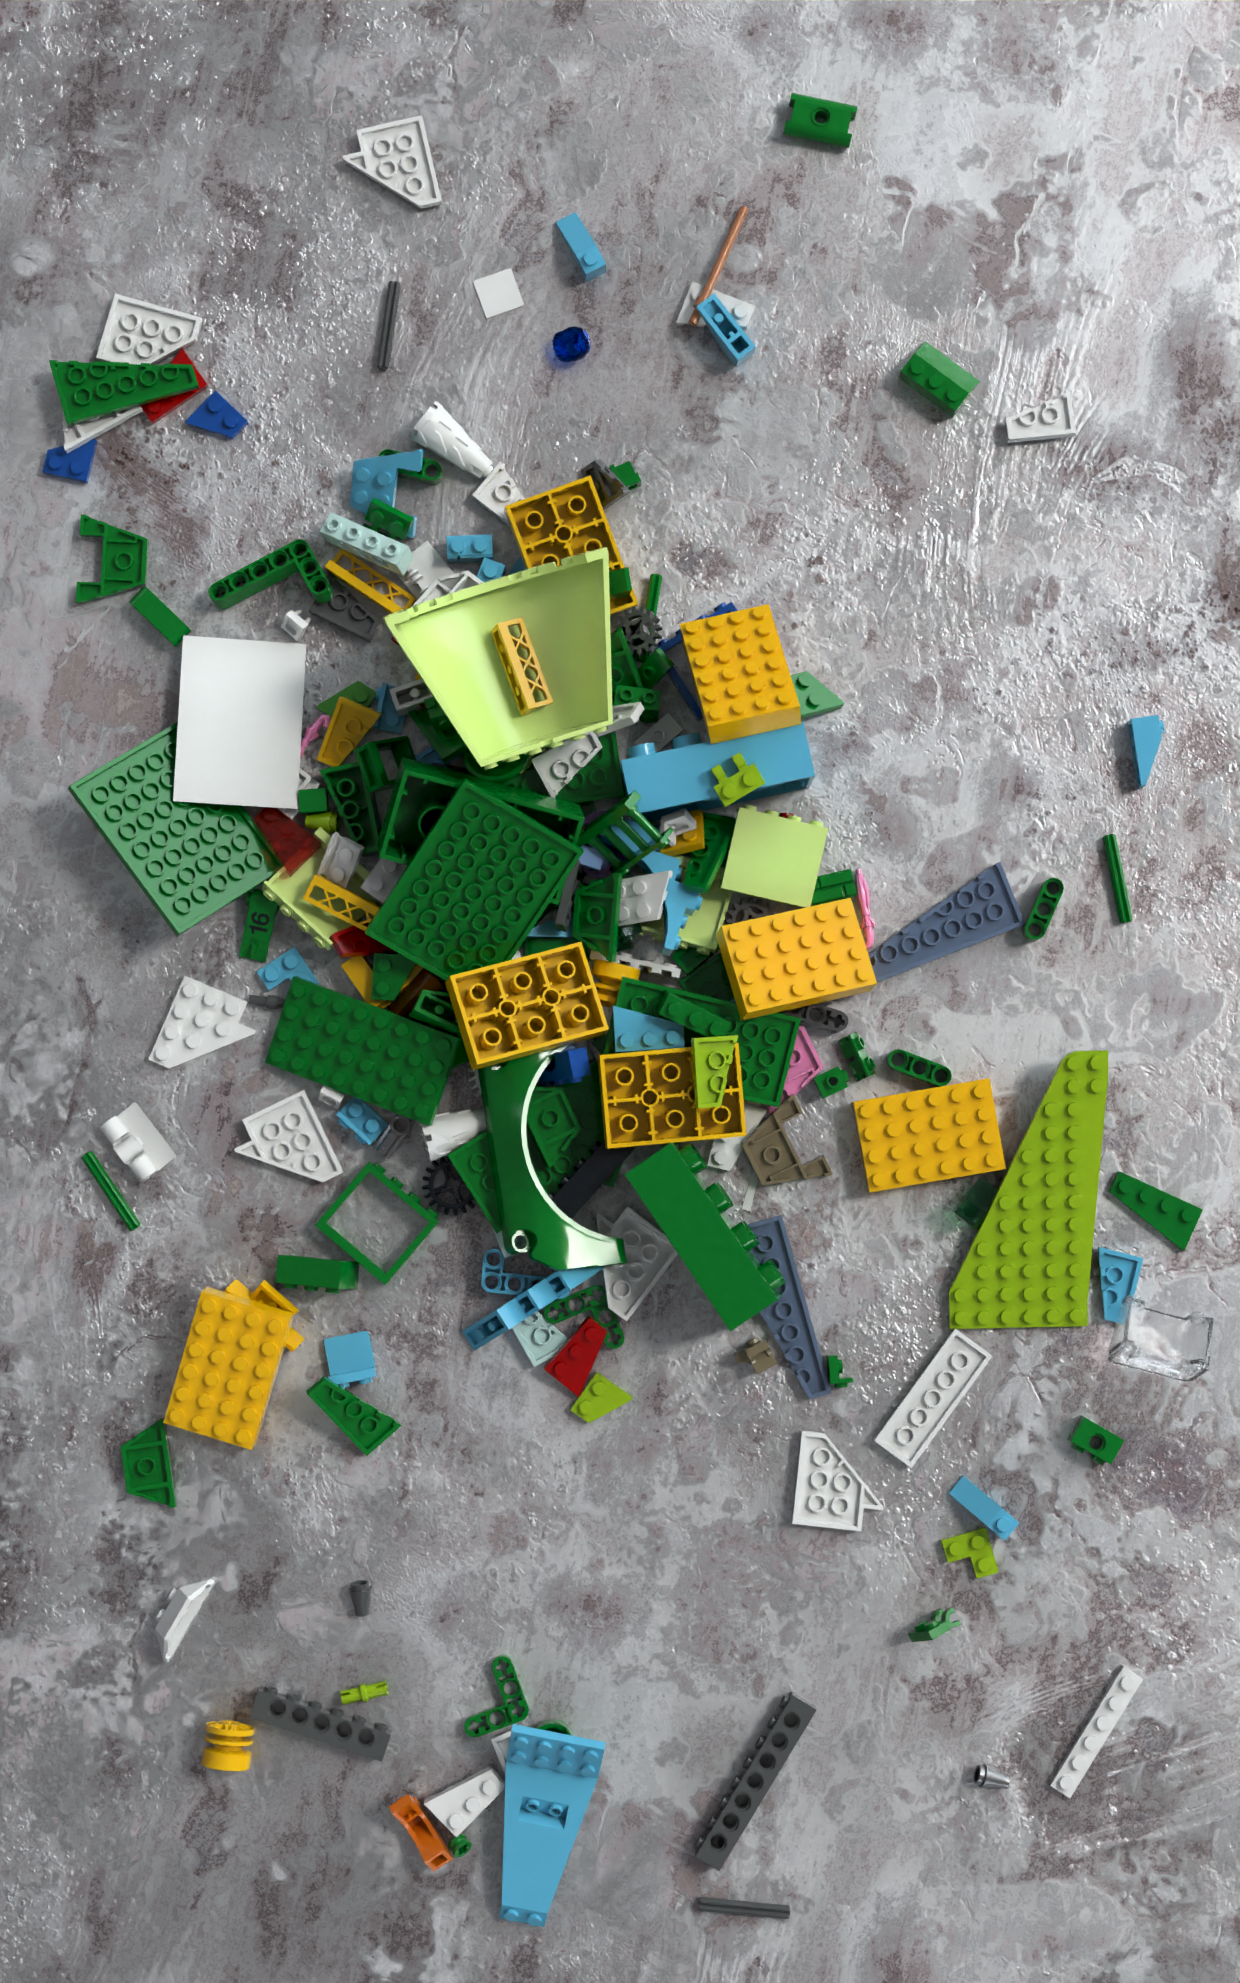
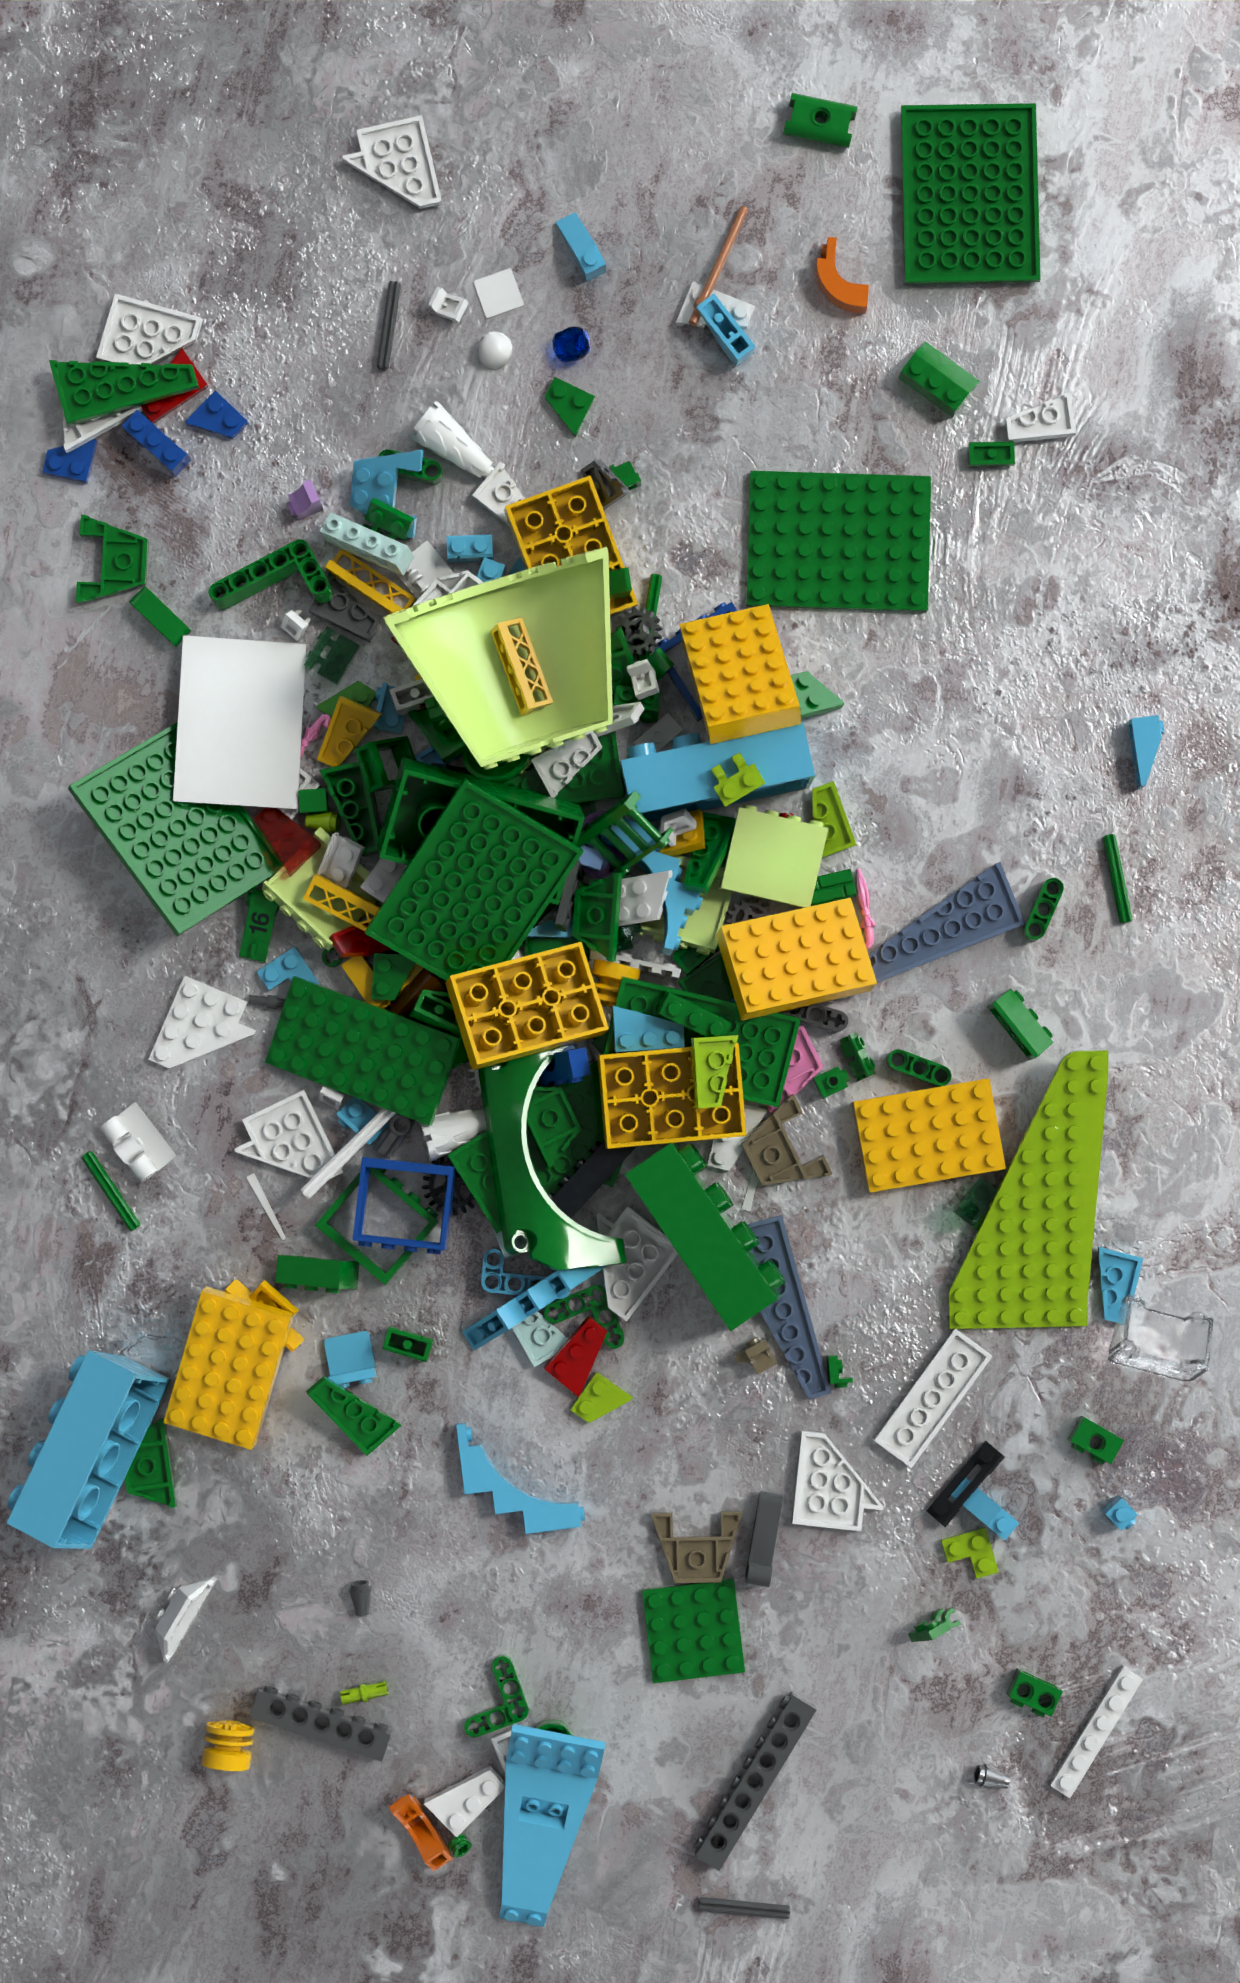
(86, 1450): none -> medium azure brick
(156, 442): none -> blue arch
(262, 1198): none -> white sticker
(304, 501): none -> lavender arch
(335, 963): none -> green bush
(338, 658): none -> clear green plate
(346, 1152): none -> white axle
(388, 1242): none -> blue window
(408, 1344): none -> green brick
(447, 305): none -> white bracket
(482, 1476): none -> medium azure arch
(494, 350): none -> white hair
(569, 403): none -> green wing
(643, 679): none -> white bracket
(693, 1631): none -> green plate
(697, 1557): none -> dark tan wing
(763, 1539): none -> dark grey beam
(830, 811): none -> lime wing
(837, 290): none -> orange arch
(839, 541): none -> green plate
(942, 1508): none -> black container
(970, 193): none -> green plate
(991, 454): none -> green plate
(1021, 1024): none -> green slope
(1036, 1689): none -> green brick
(1120, 1513): none -> medium azure brick
(1164, 1212): green wing -> none

